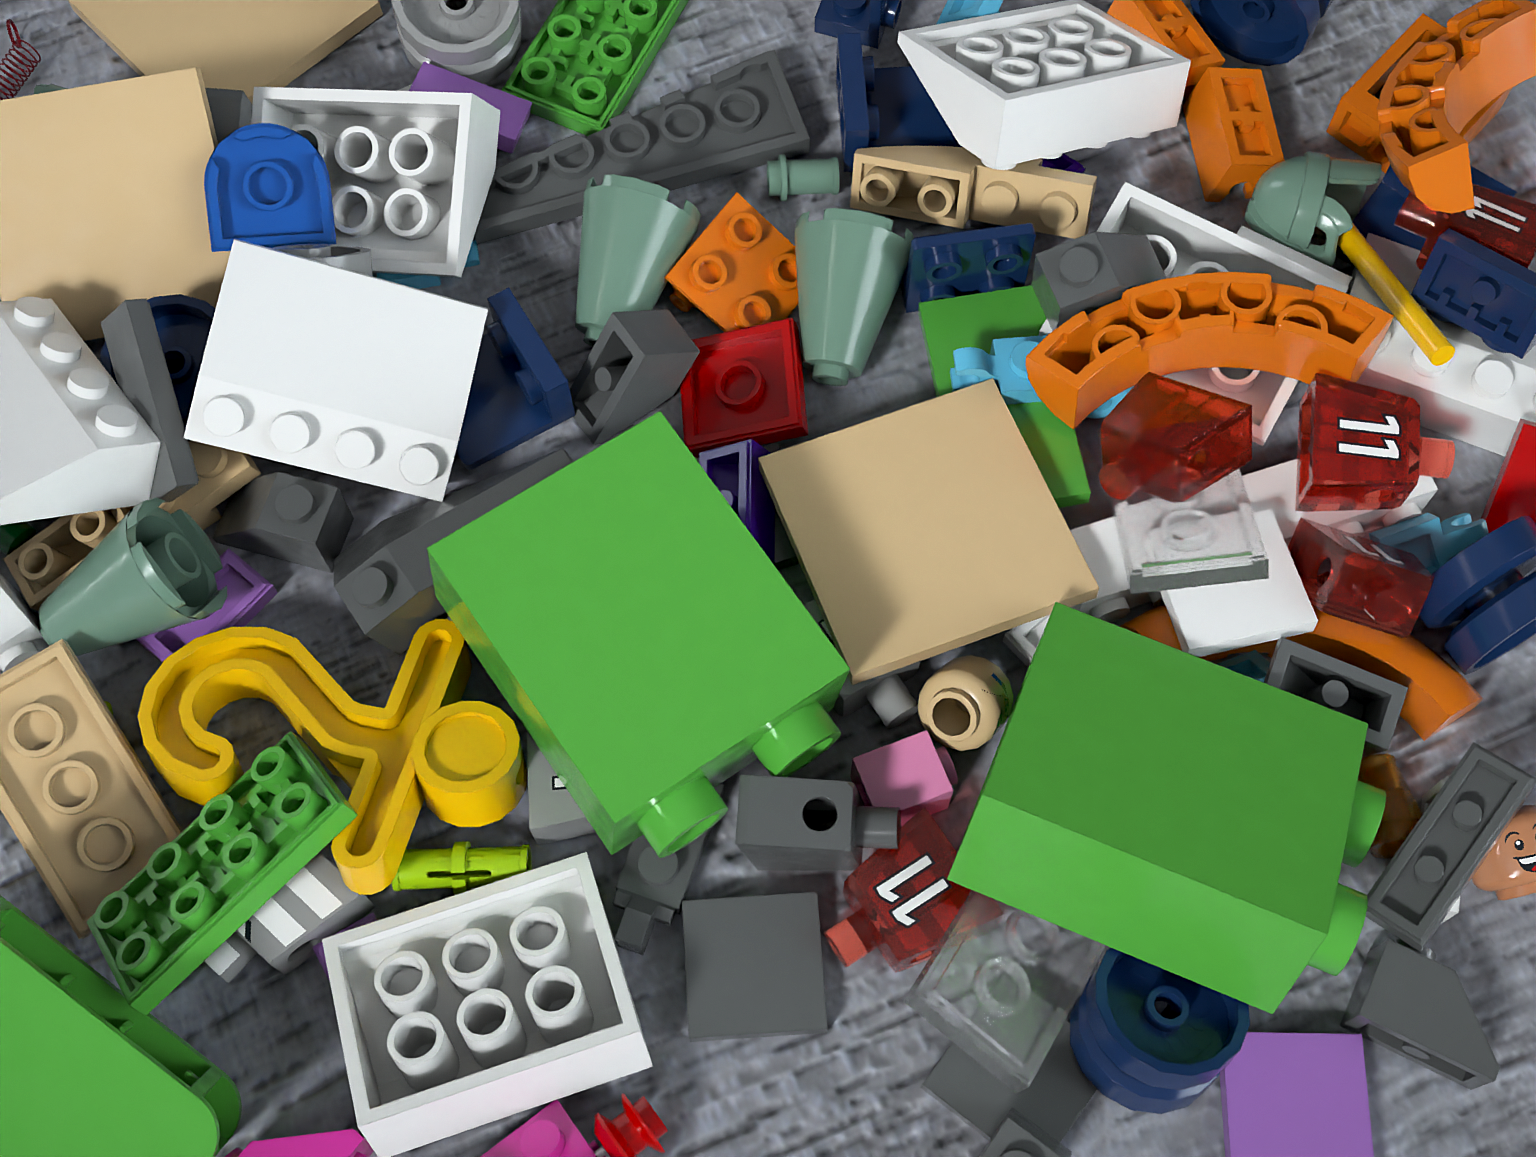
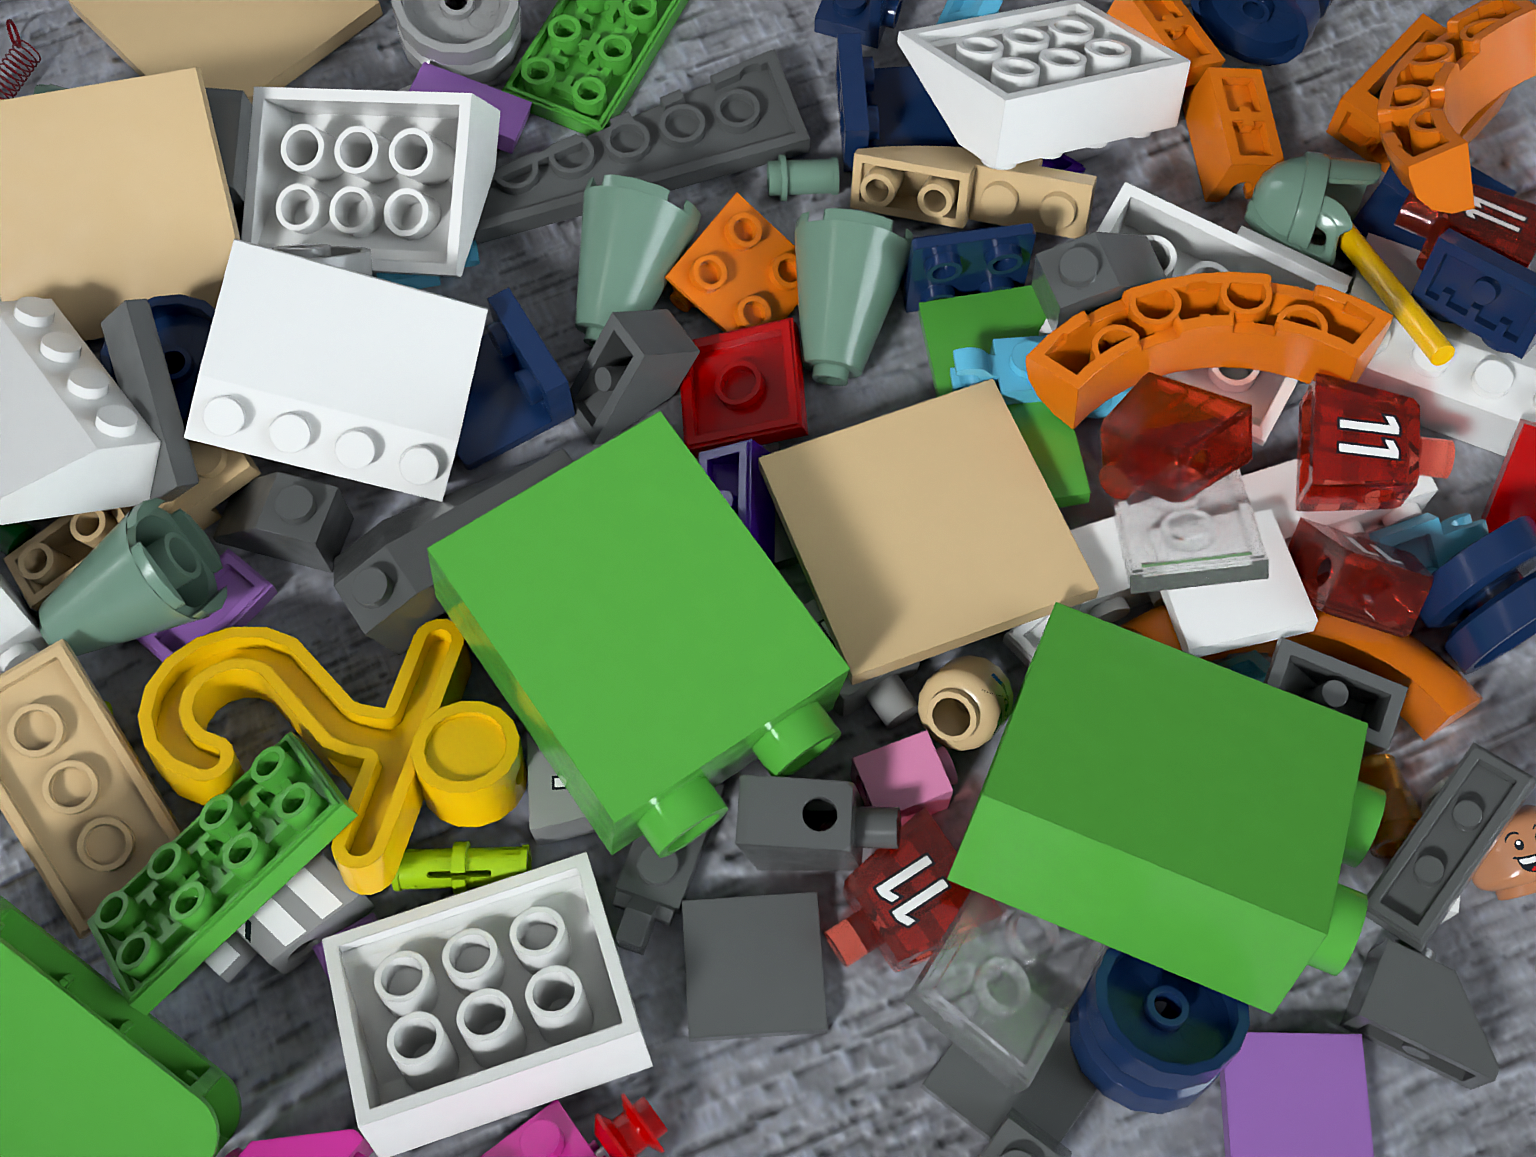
(268, 190): blue tile -> none

